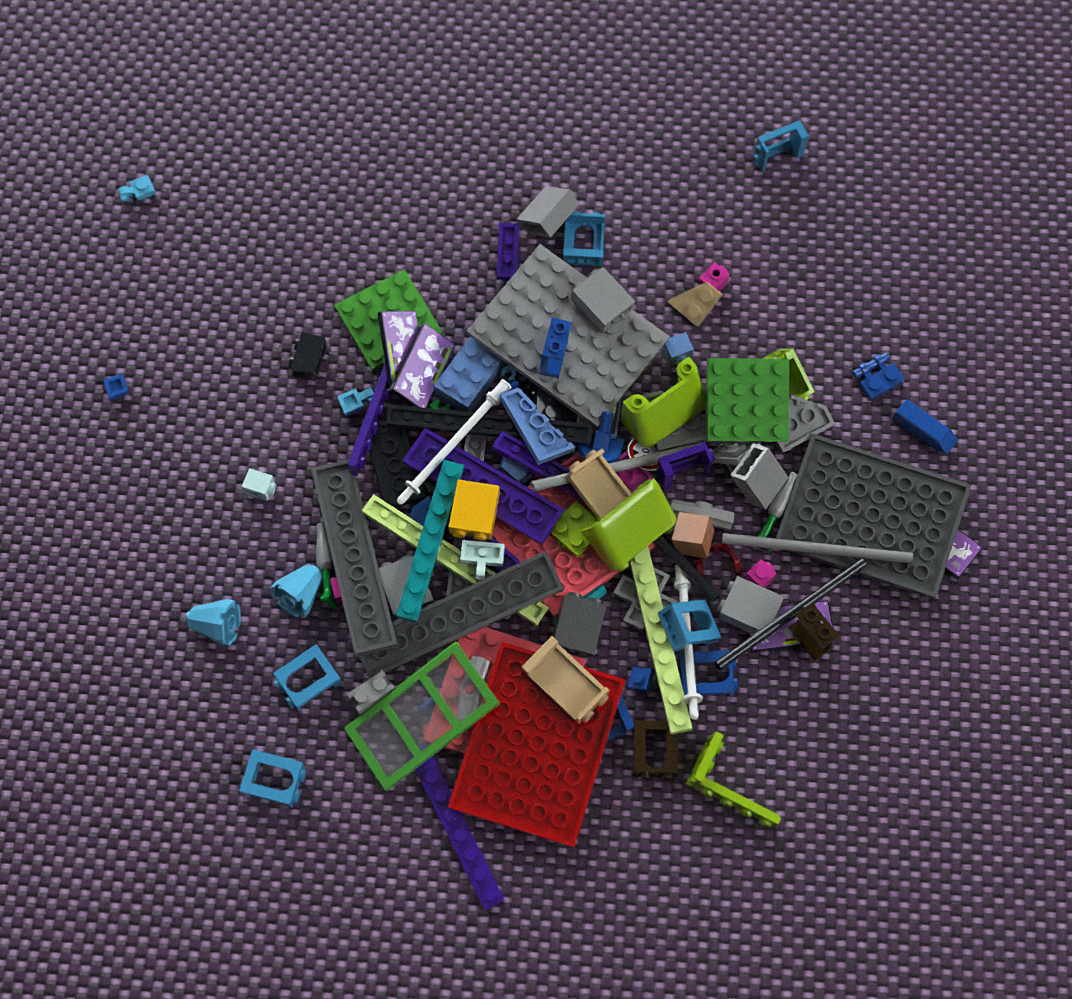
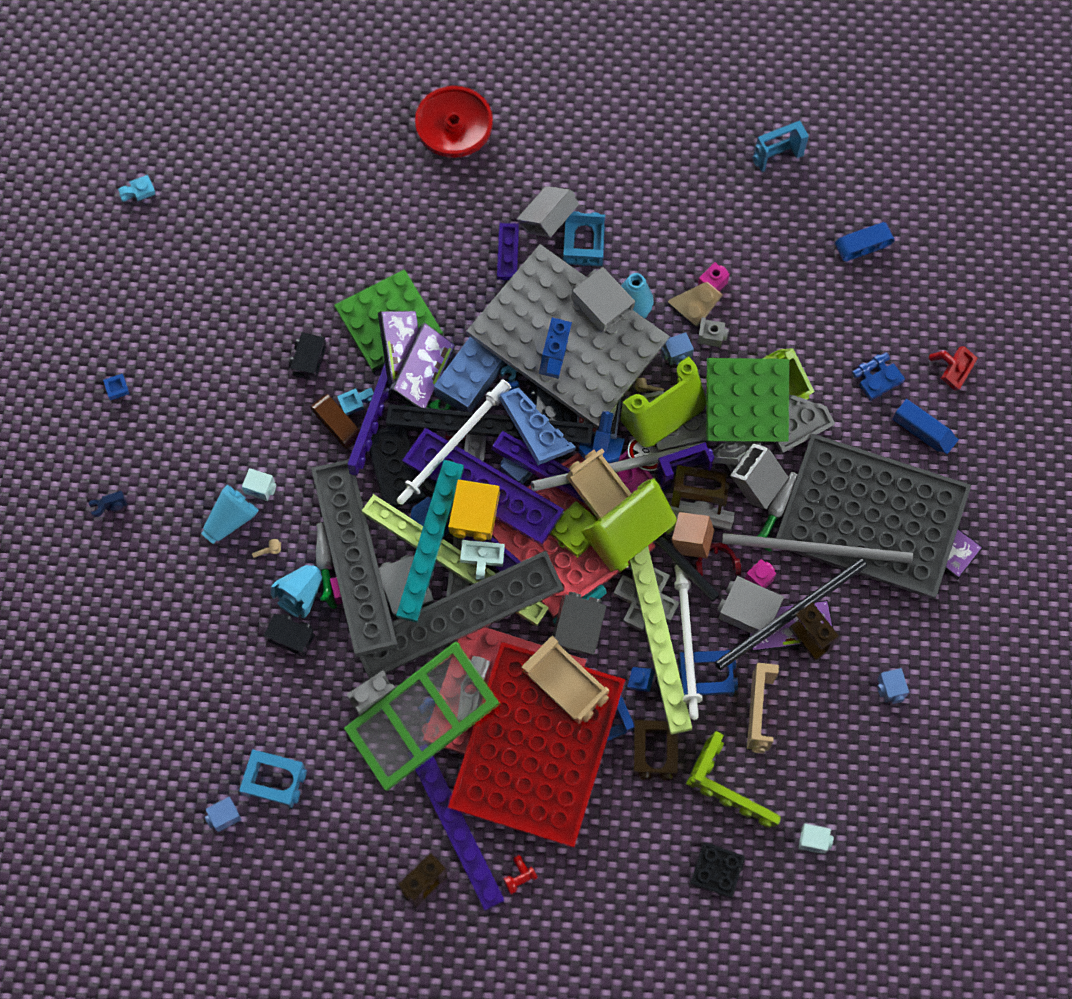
(110, 502): none -> dark blue plate
(216, 620): medium azure cone -> none
(222, 814): none -> medium blue brick
(227, 514): none -> medium azure cone
(274, 548): none -> tan hand
(289, 634): none -> black brick
(301, 698): dark azure panel -> none
(336, 421): none -> reddish brown beam
(426, 874): none -> dark brown panel
(453, 121): none -> red dish
(526, 875): none -> red piece
(639, 290): none -> medium azure cone
(641, 386): none -> tan hand
(677, 629): dark azure panel -> none
(710, 338): none -> light grey brick
(715, 496): none -> dark brown panel
(717, 870): none -> black tile
(762, 674): none -> tan panel
(815, 838): none -> light aqua brick
(864, 241): none -> blue beam
(892, 686): none -> medium blue brick
(958, 366): none -> red plate

